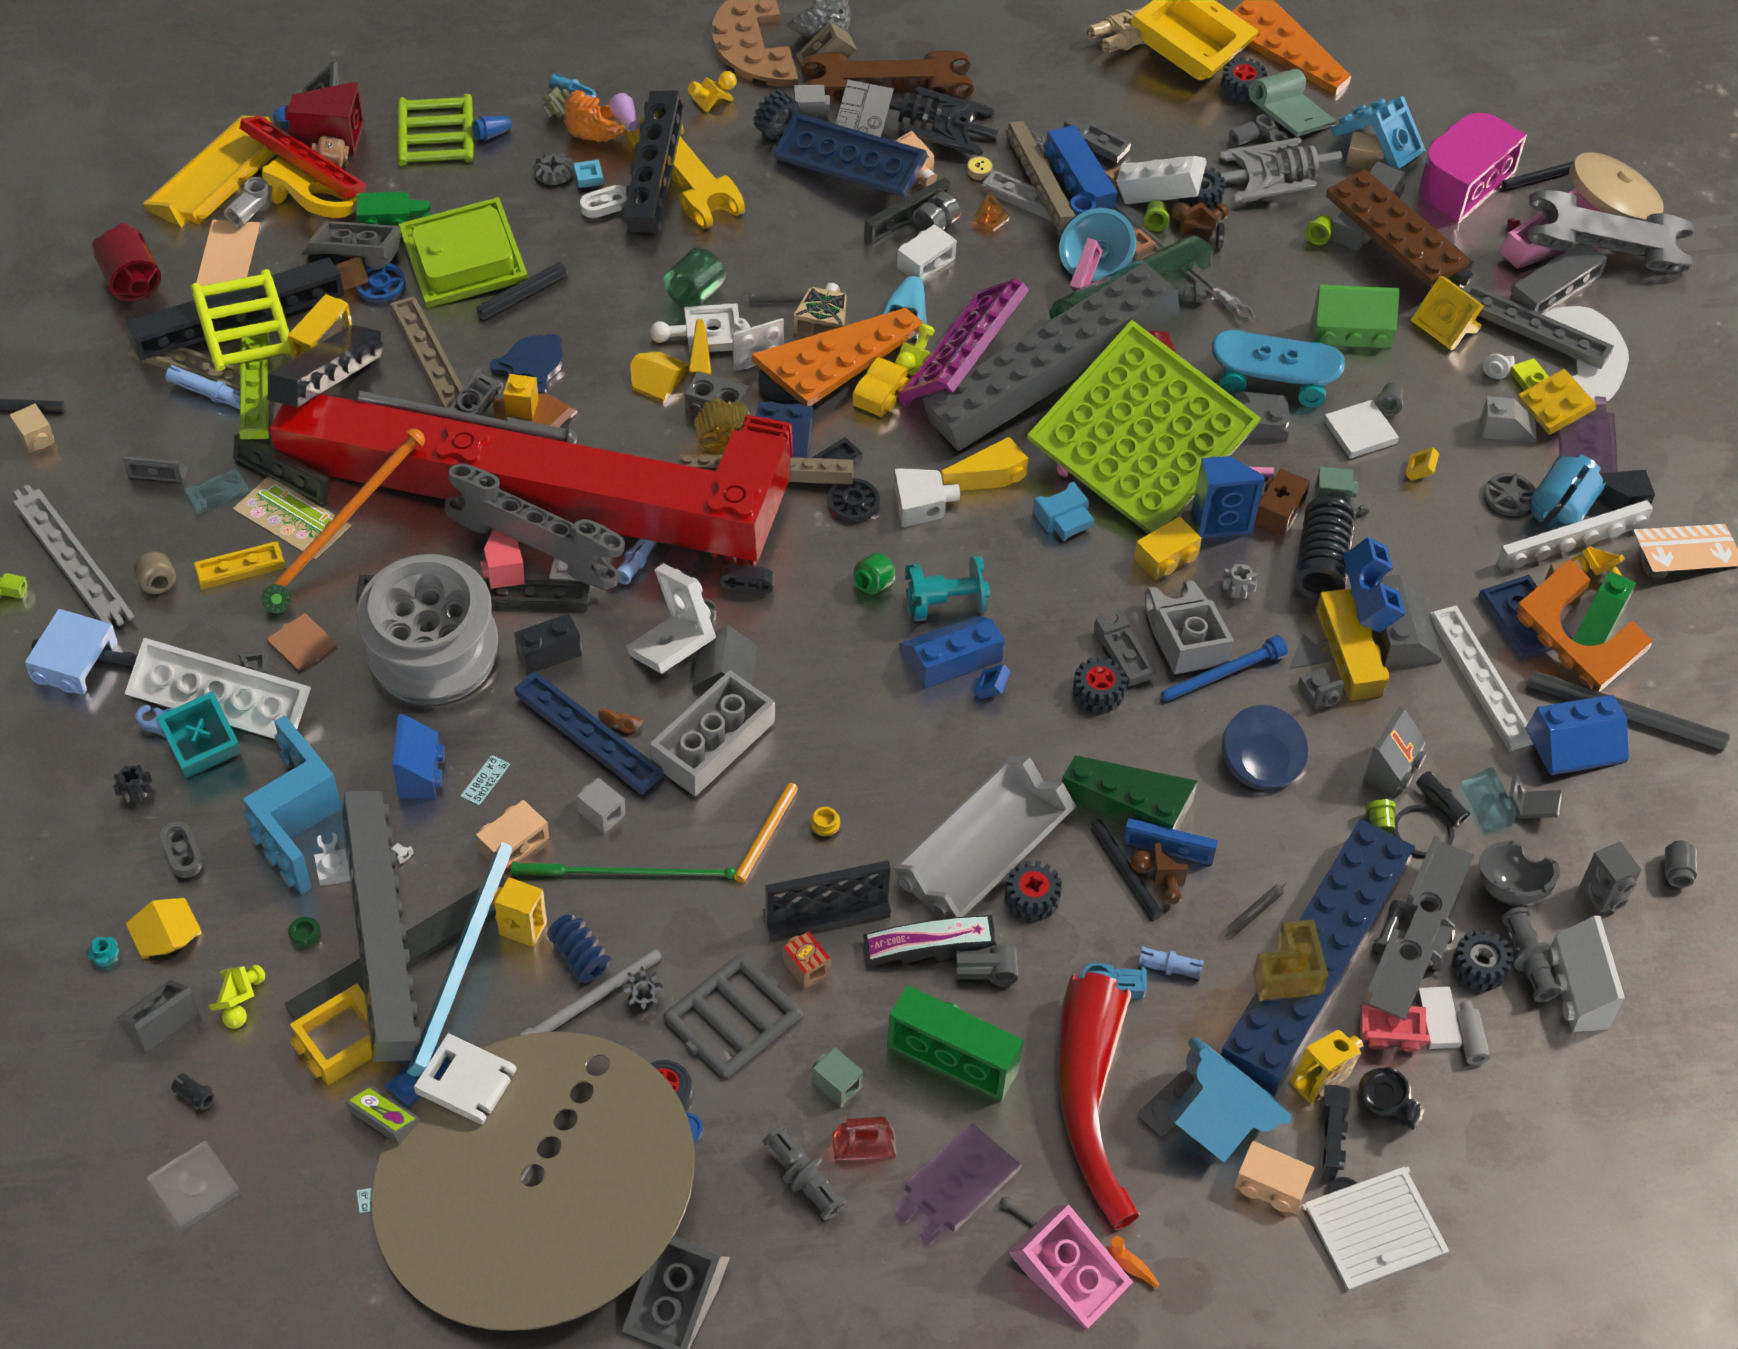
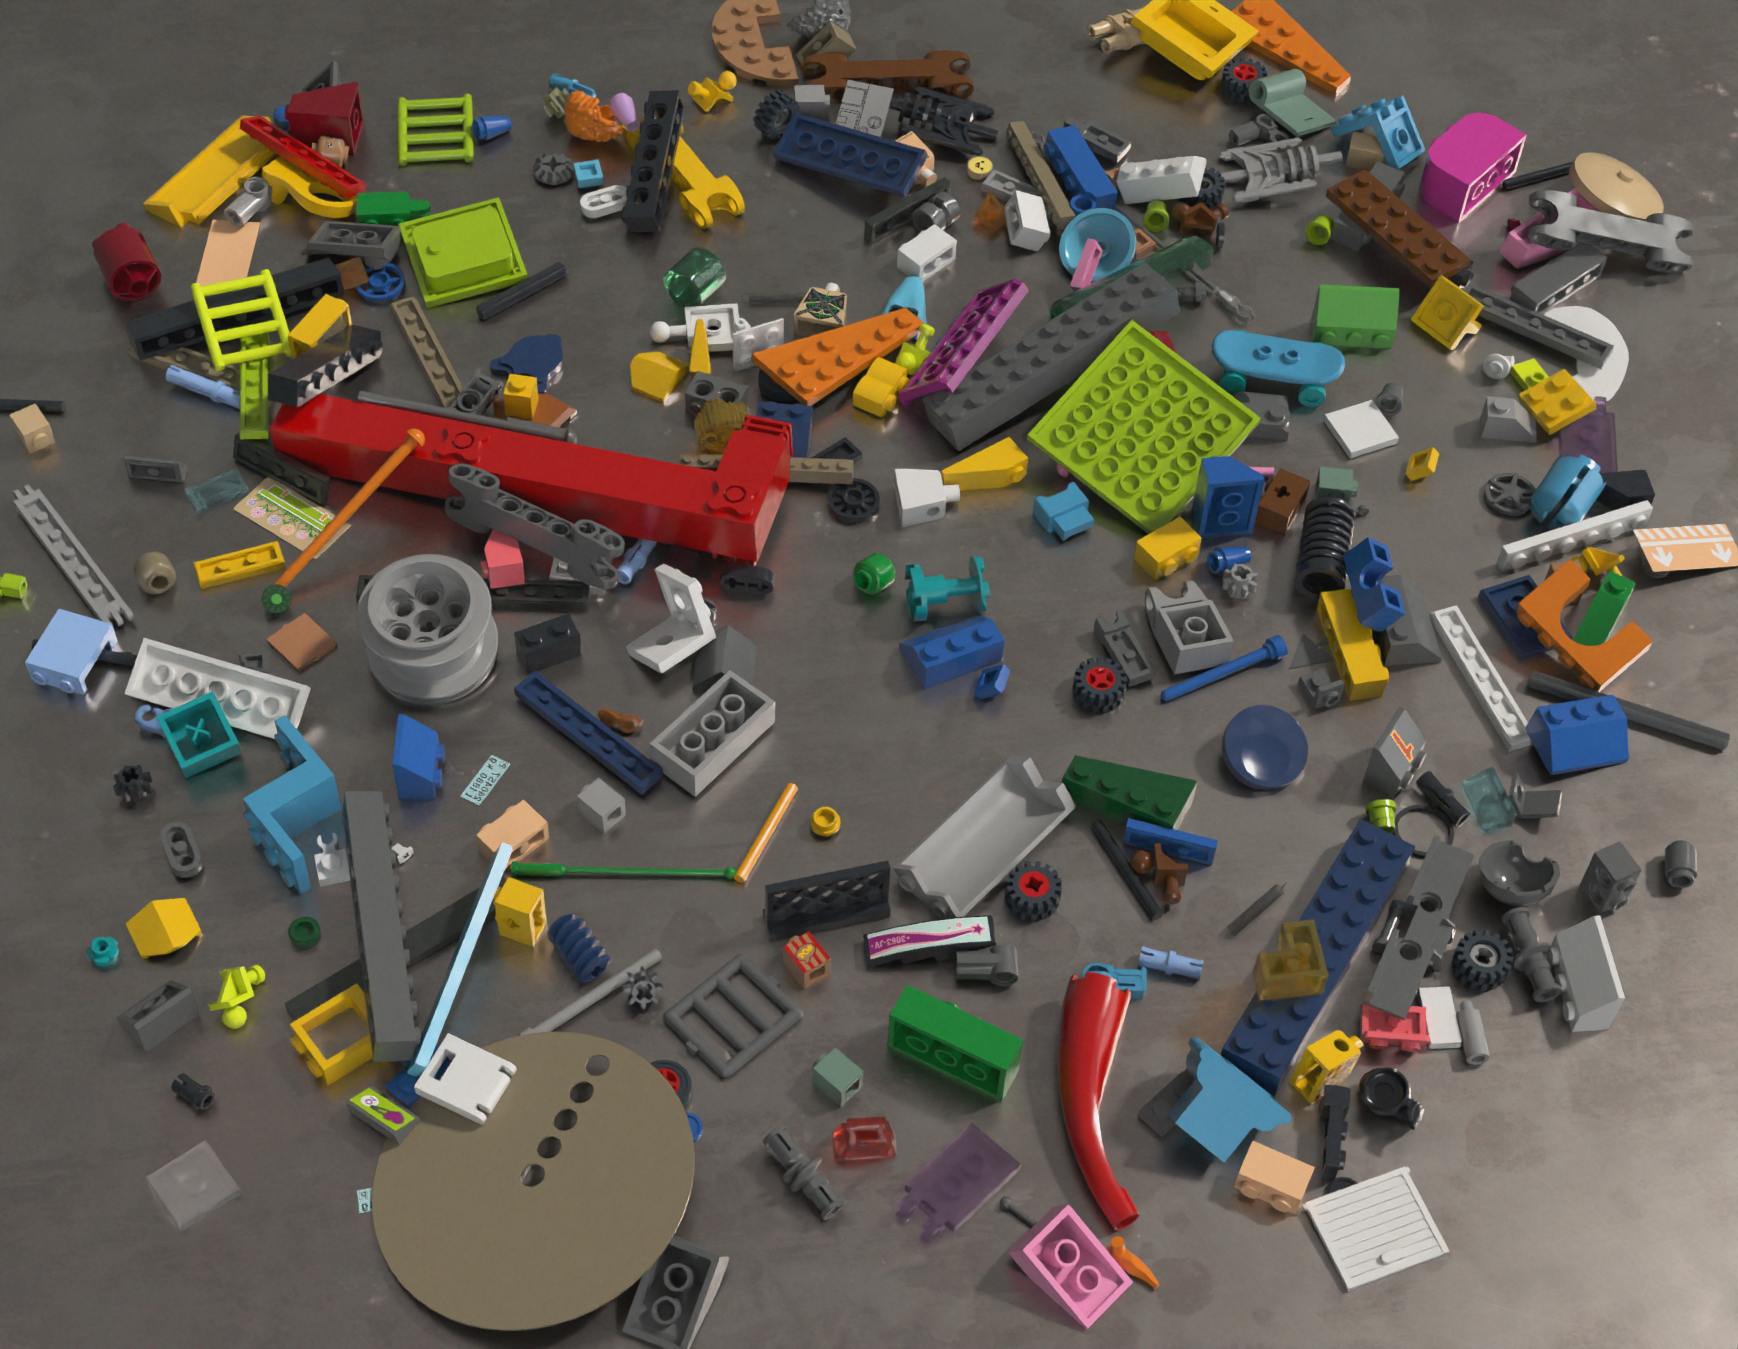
(1027, 221): none -> white brick
(1225, 558): none -> blue cone

